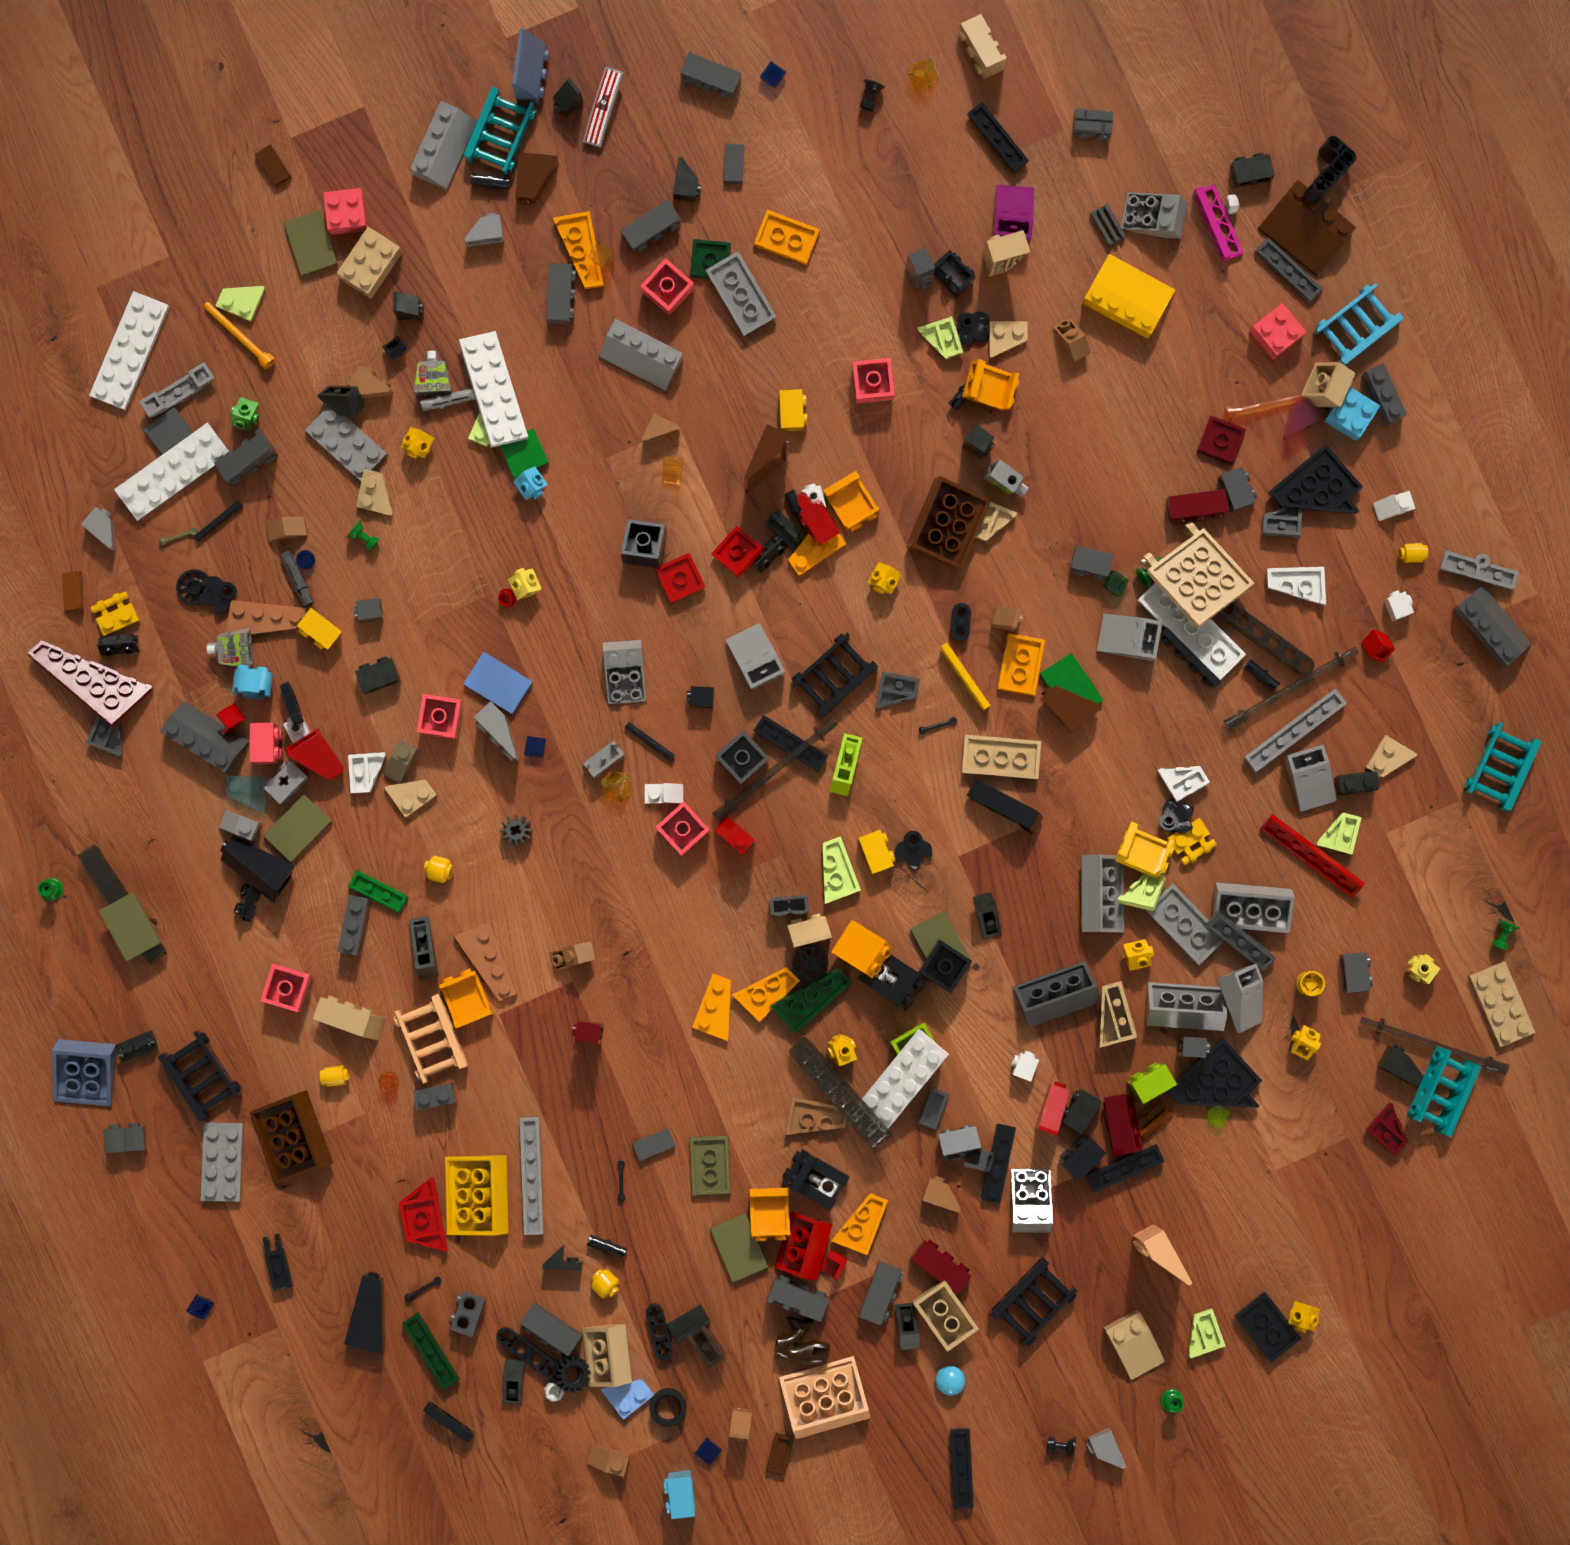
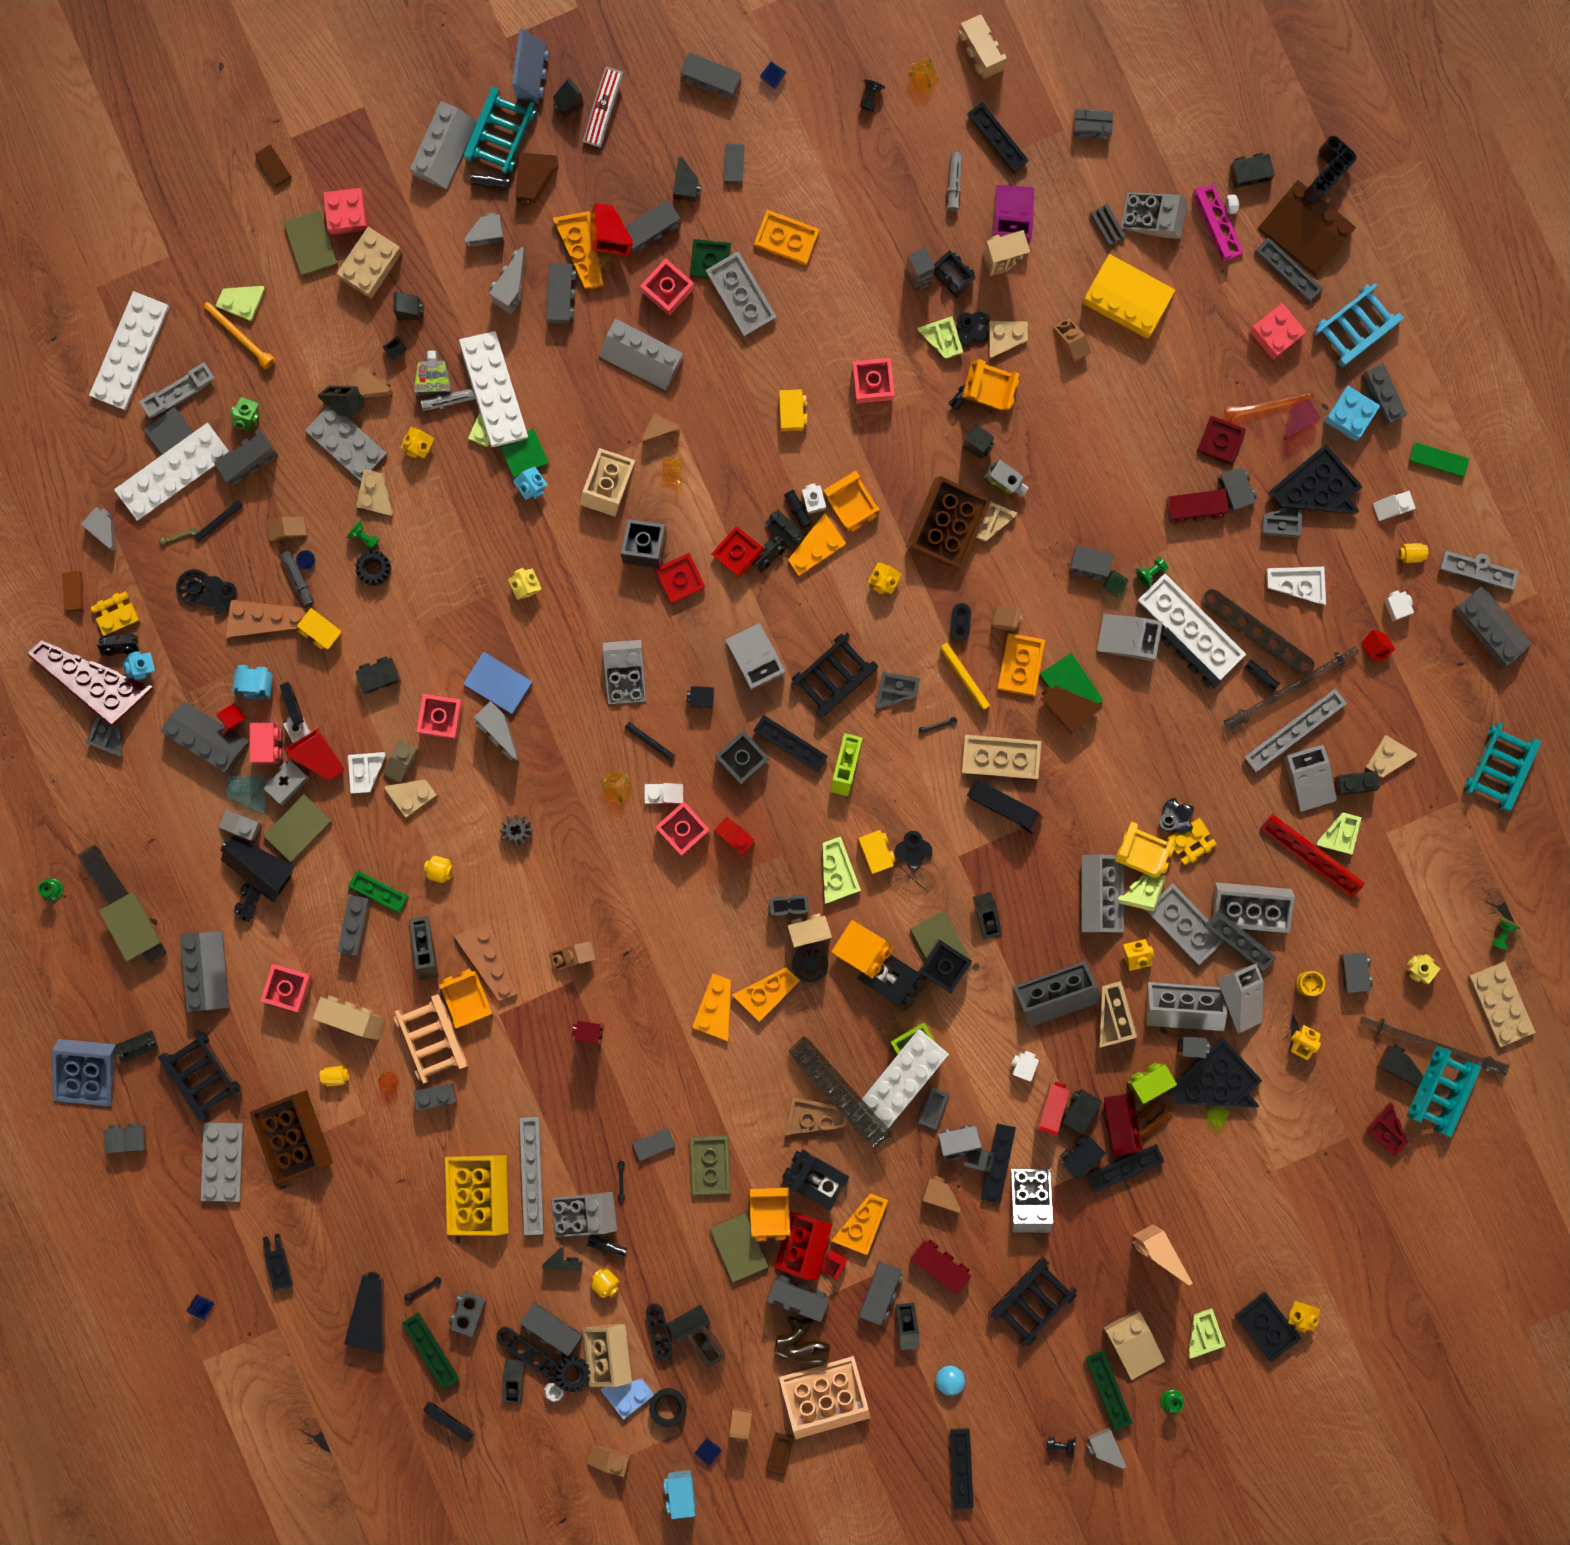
(138, 665): none -> medium azure brick
(204, 971): none -> dark grey slope
(233, 648): torso -> none
(368, 610): dark grey brick -> none
(384, 567): none -> black tyre
(423, 1217): red wing -> none
(507, 597): red plate -> none
(509, 288): none -> light grey slope
(535, 747): clear blue plate -> none
(584, 1214): none -> light grey slope
(604, 759): light grey hinge -> none
(607, 482): none -> tan slope
(608, 231): none -> red slope
(731, 804): clear smoke bar -> none
(768, 456): reddish brown slope -> none
(805, 1003): dark green wing -> none
(817, 519): red hinge -> none
(841, 1050): yellow brick -> none
(945, 1315): tan slope -> none
(954, 181): none -> light grey pin
(1108, 1390): none -> dark green plate
(1183, 781): white wing -> none
(1198, 576): tan plate -> none
(1328, 384): tan brick -> none
(1439, 459): none -> green tile

